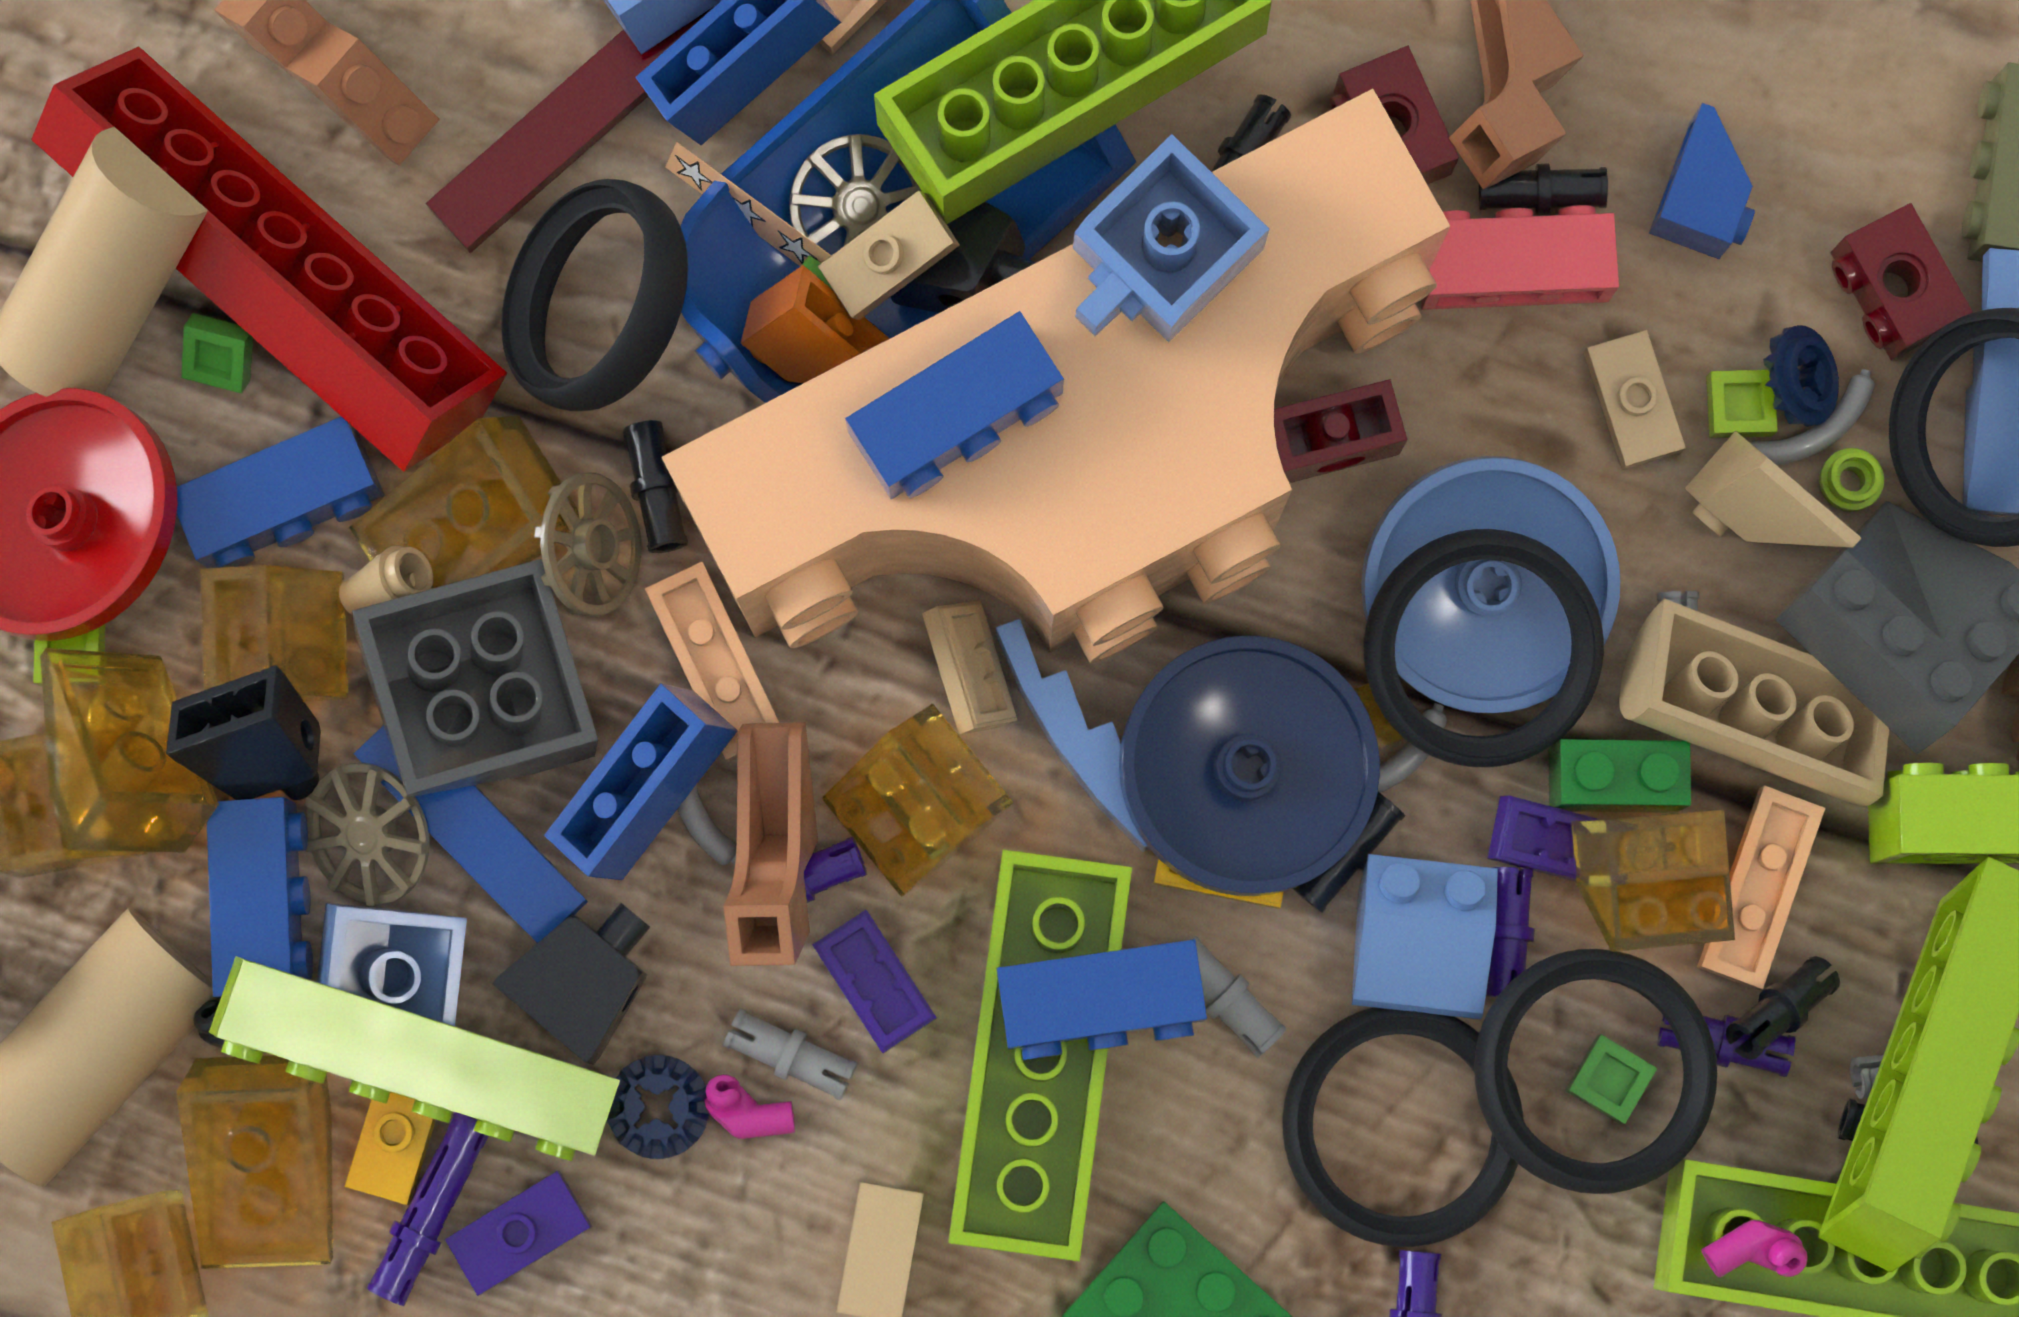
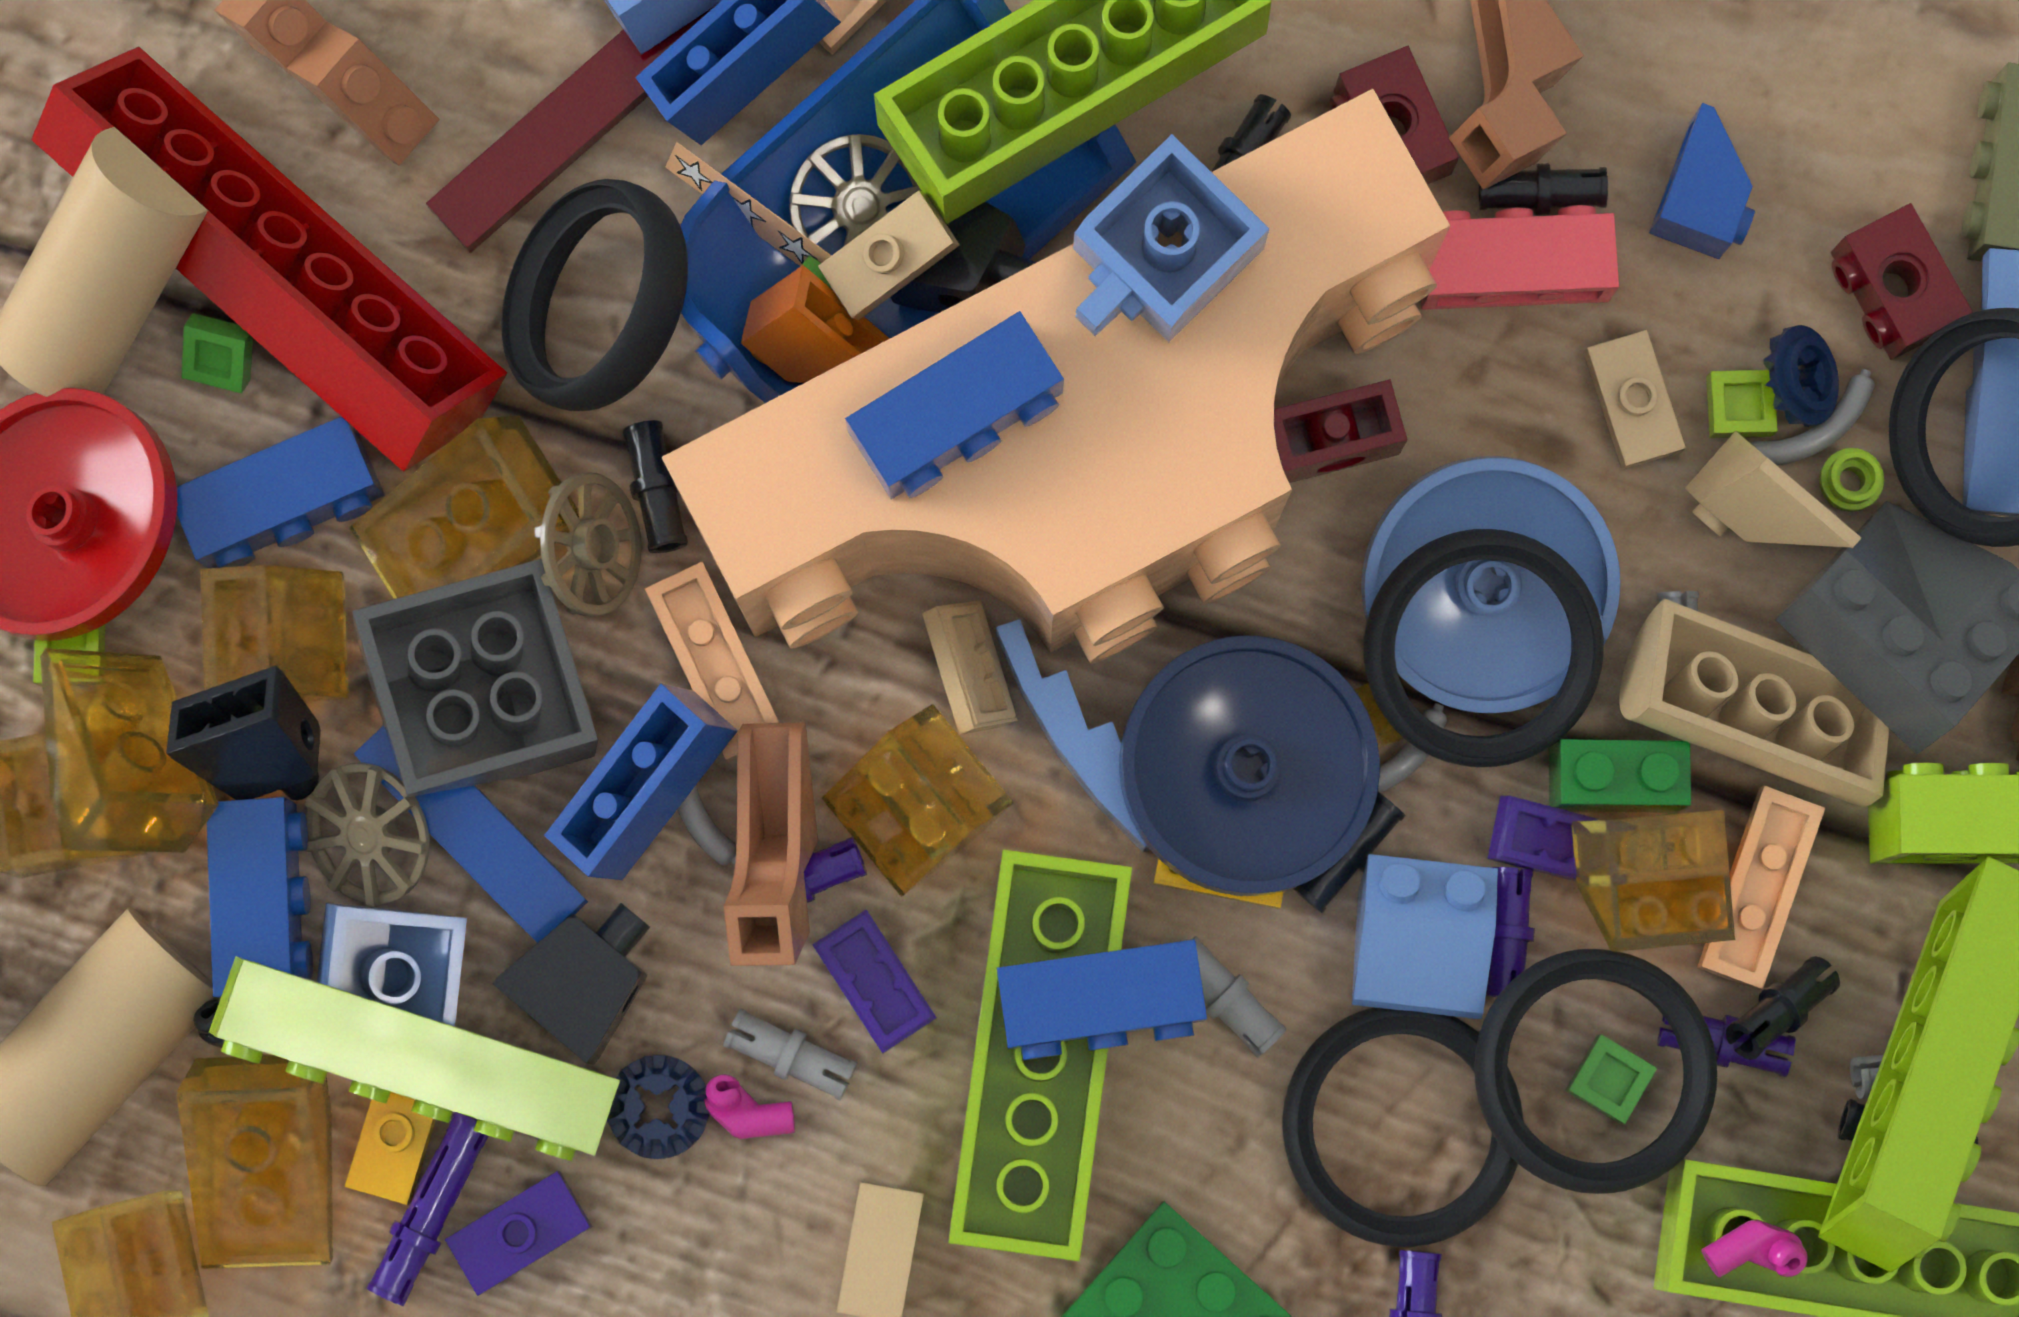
(388, 576): tan cone -> none

